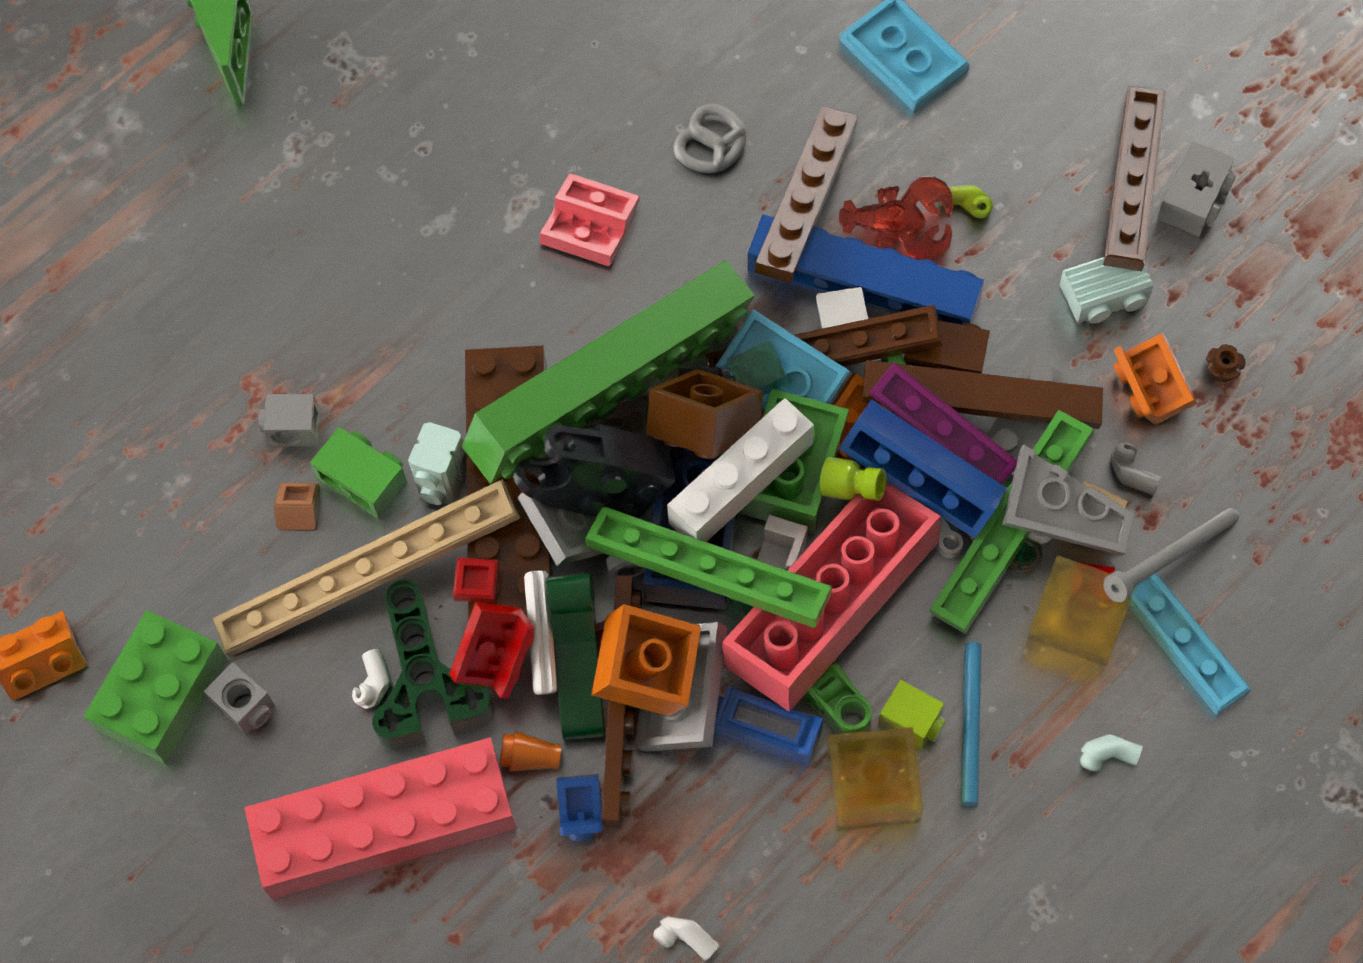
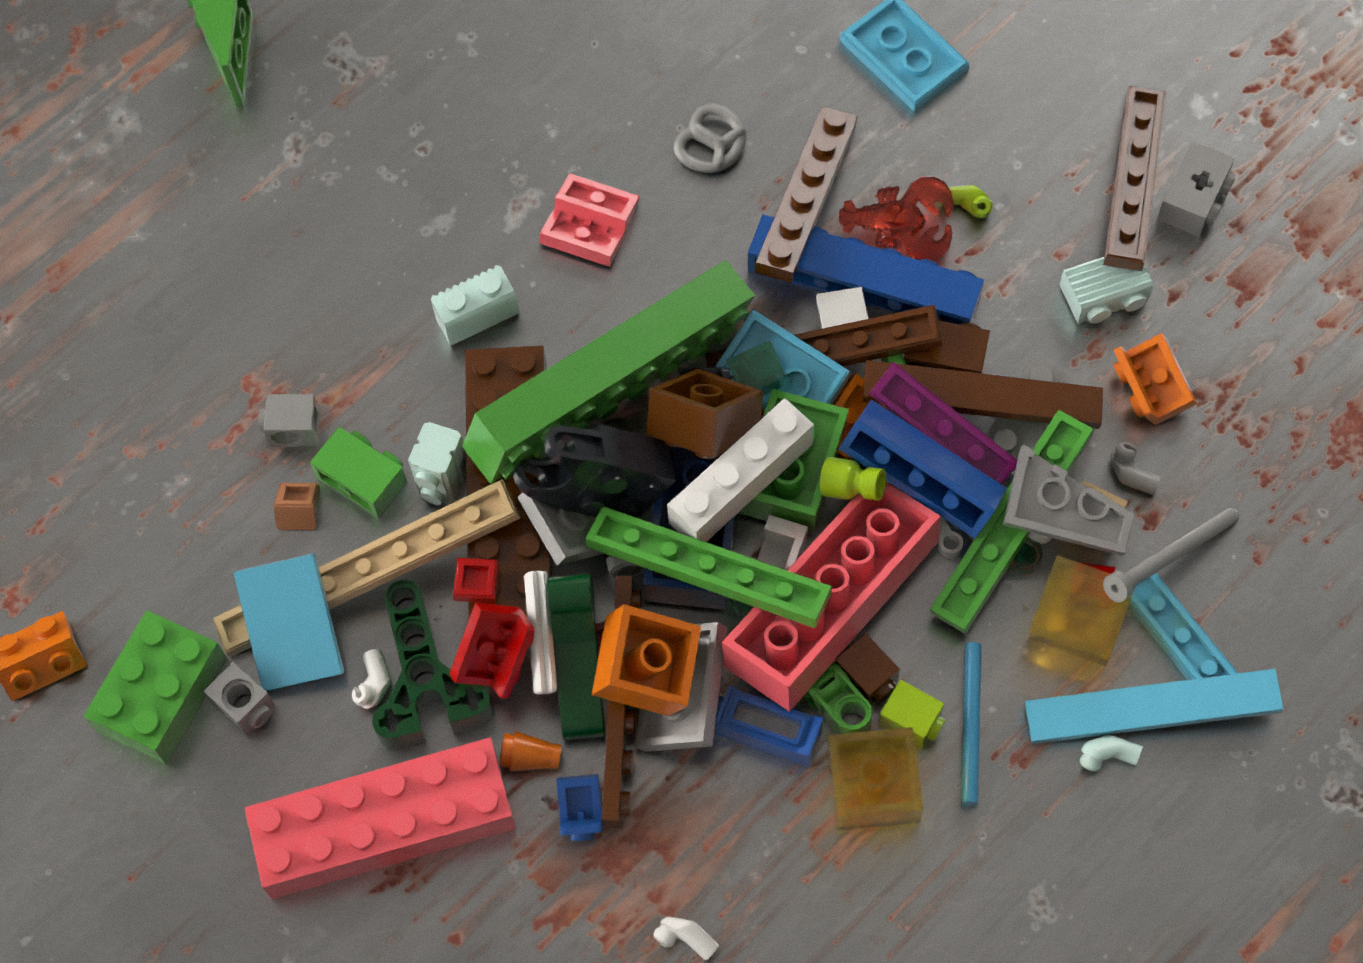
(288, 622): none -> medium azure tile
(475, 305): none -> light aqua brick
(869, 669): none -> reddish brown brick
(1153, 706): none -> medium azure tile
(1221, 371): reddish brown plate -> none

